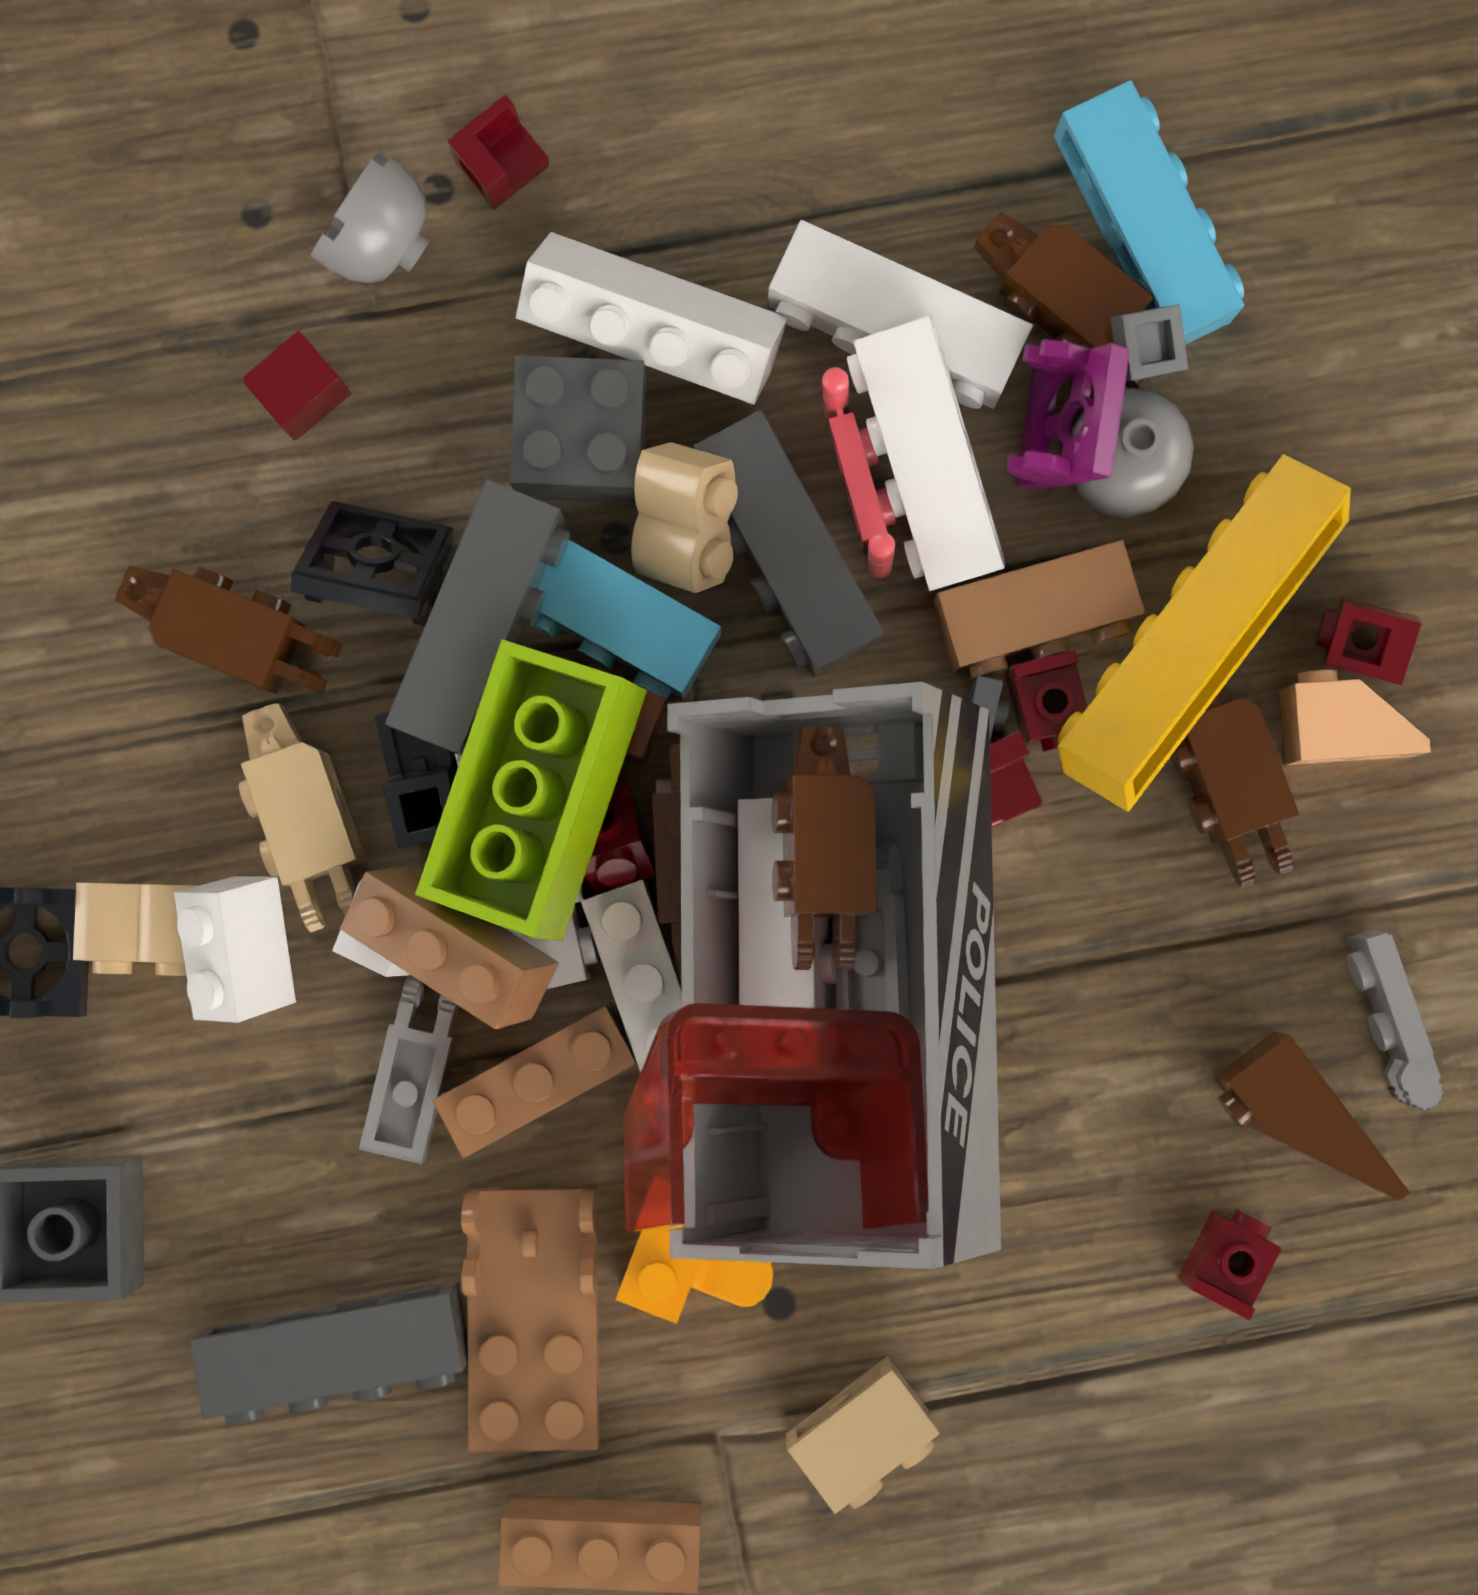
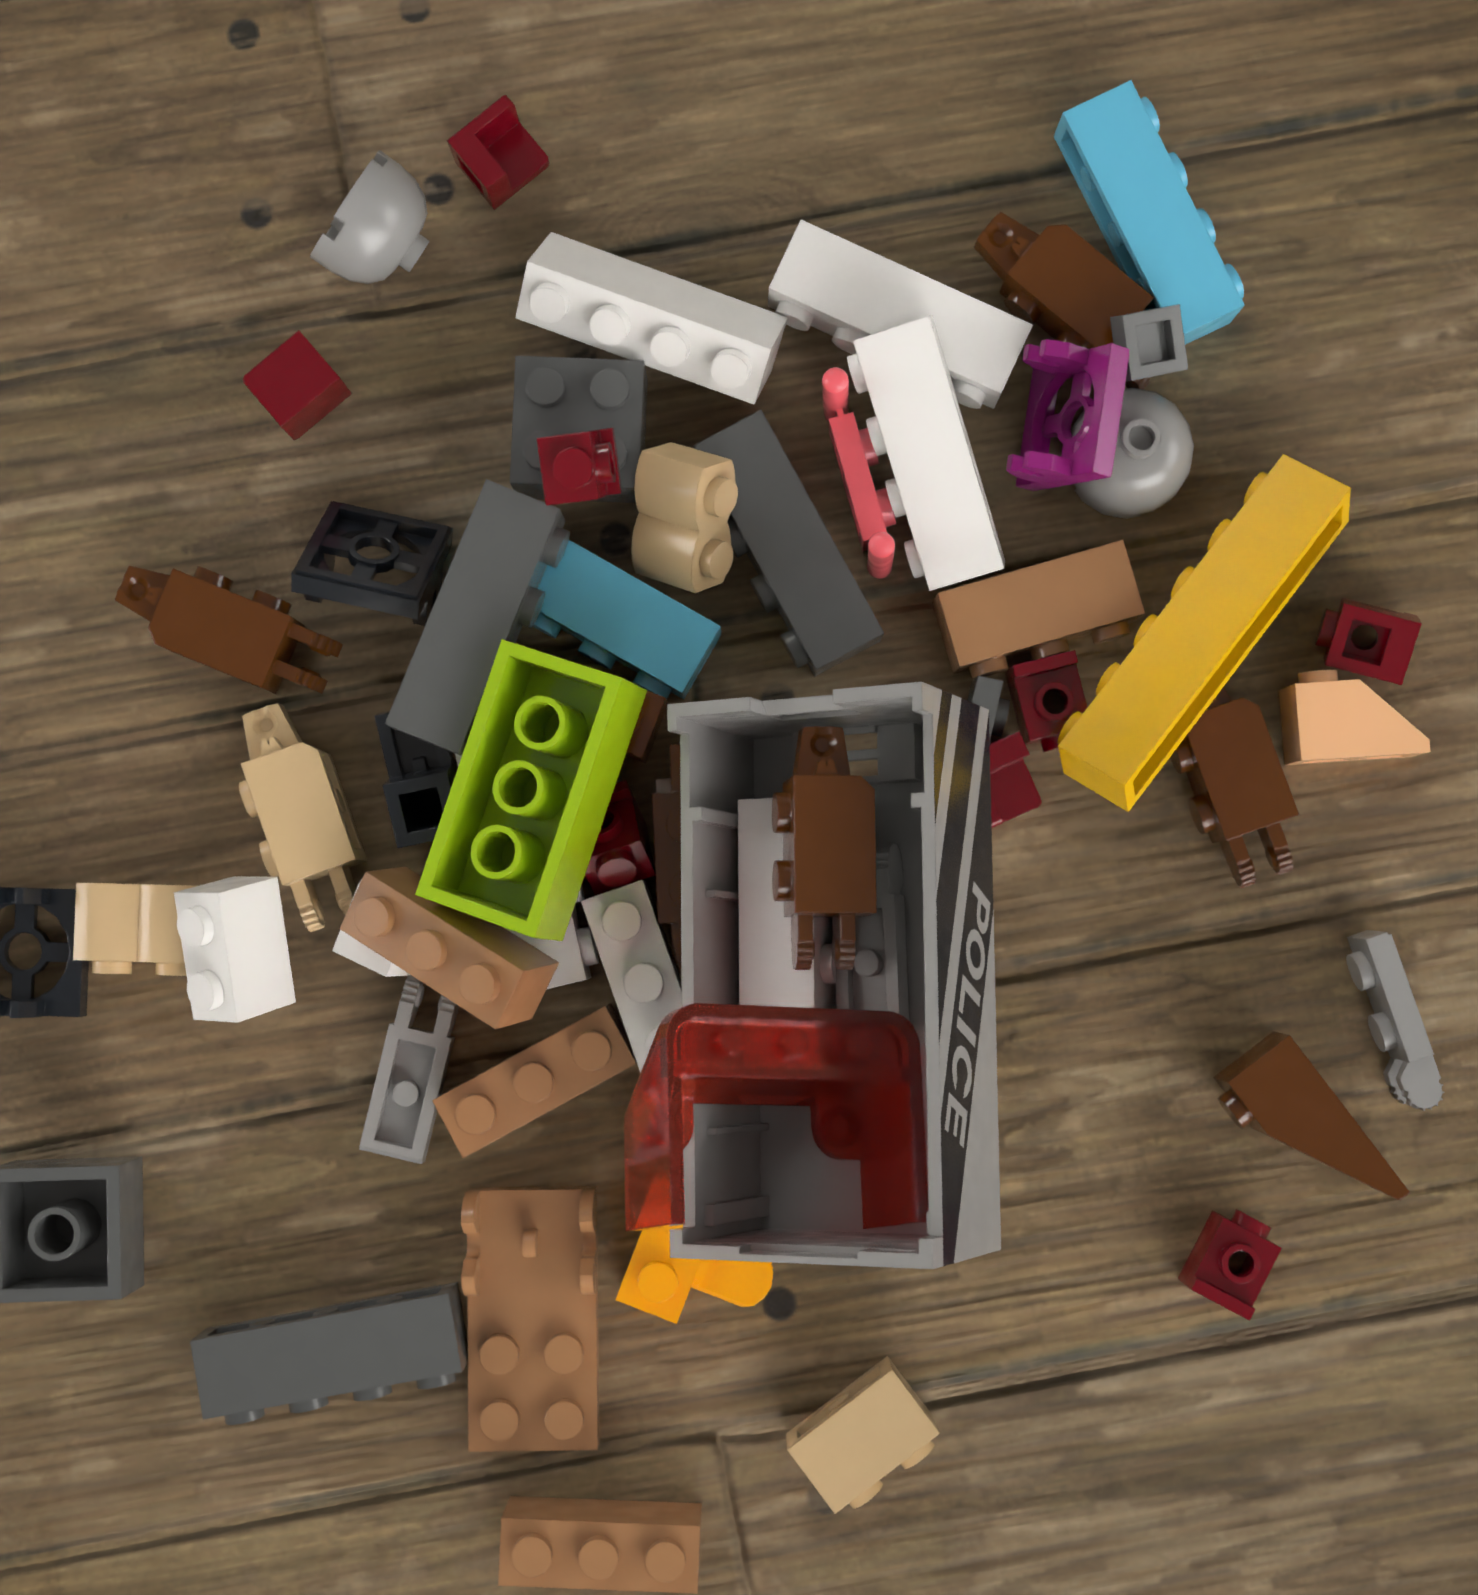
(579, 466): none -> dark red brick

